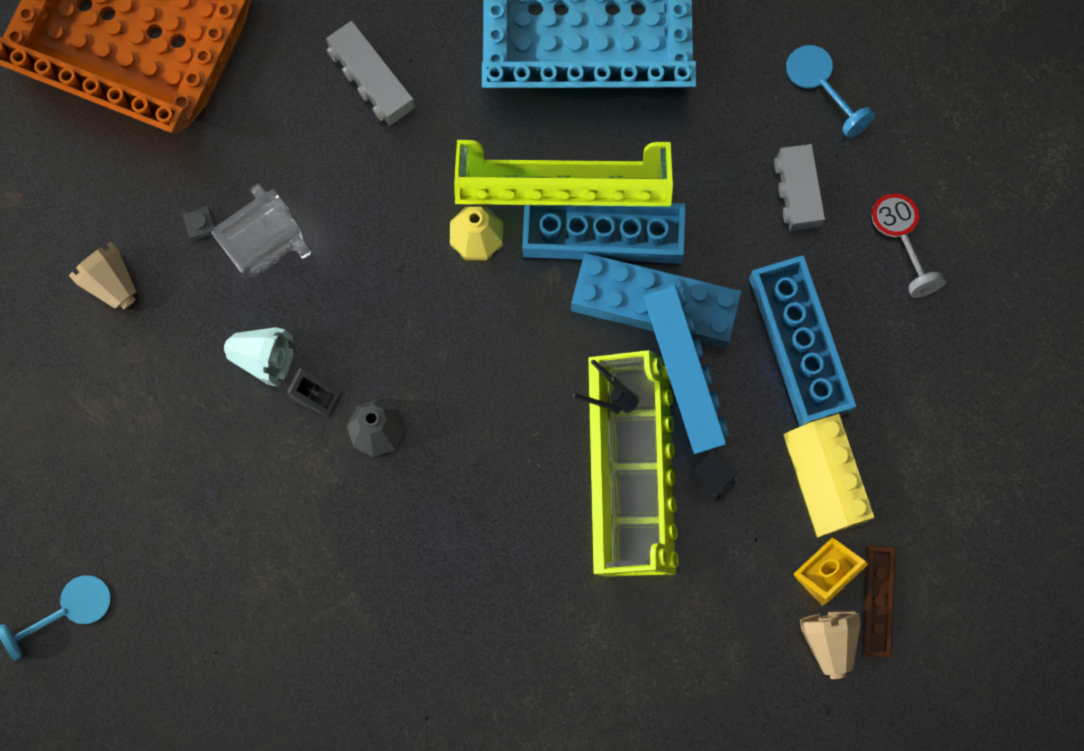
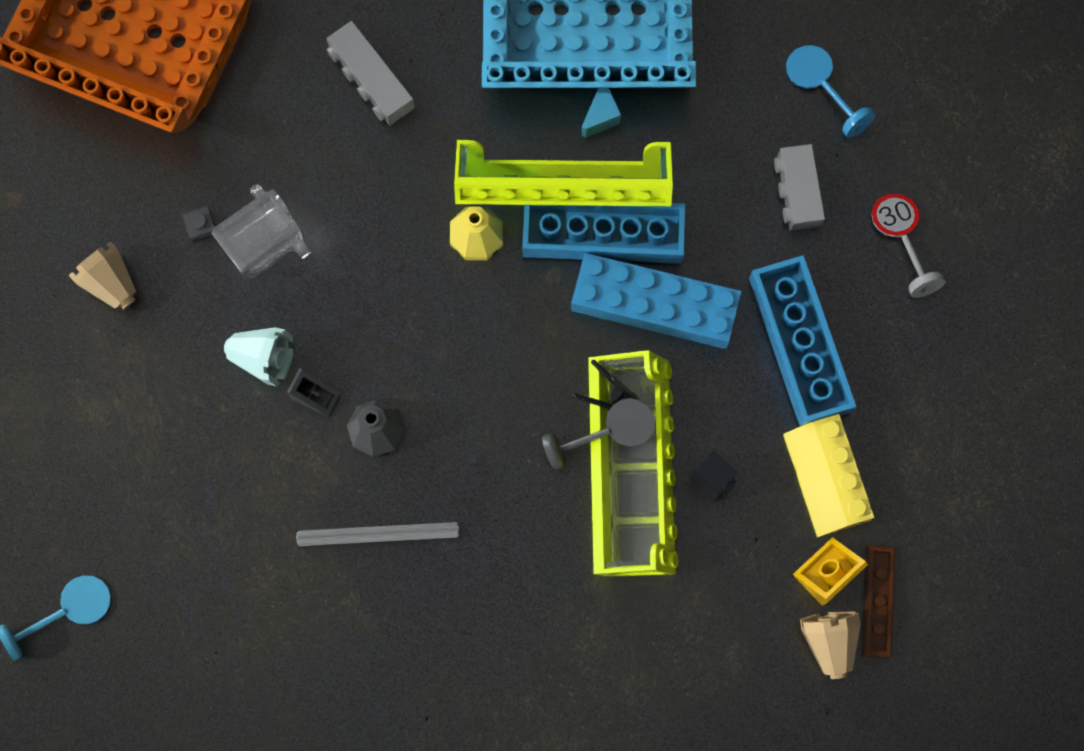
(378, 534): none -> light grey axle
(602, 114): none -> medium azure slope
(628, 423): none -> dark grey piece
(684, 367): dark azure brick -> none

